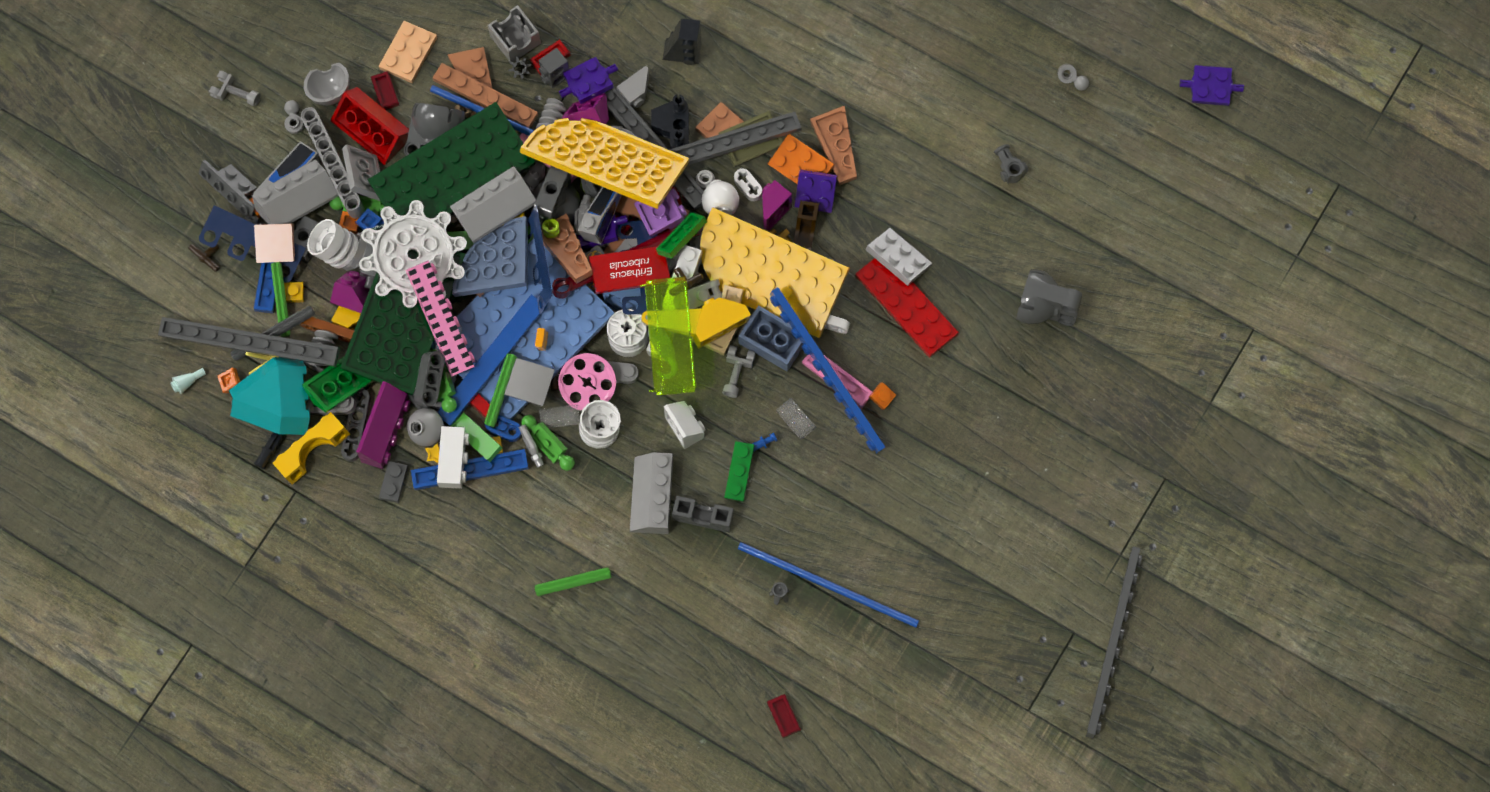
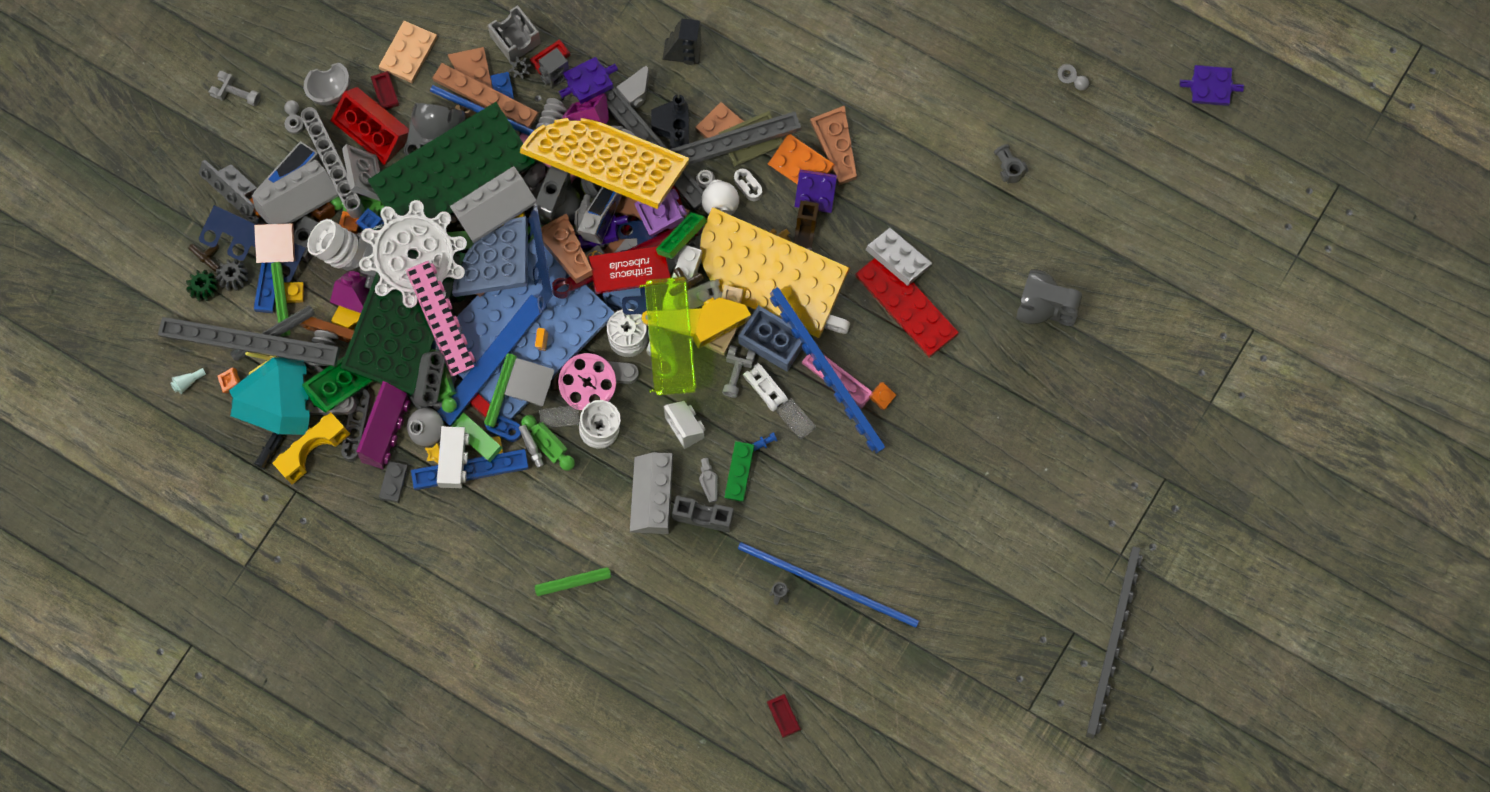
(209, 285): none -> dark green gear
(225, 278): none -> dark grey gear
(324, 212): none -> reddish brown slope
(502, 84): none -> blue plate
(551, 233): lime bush -> none
(708, 480): none -> light grey piece
(765, 387): none -> white plate
(775, 203): magenta slope -> none

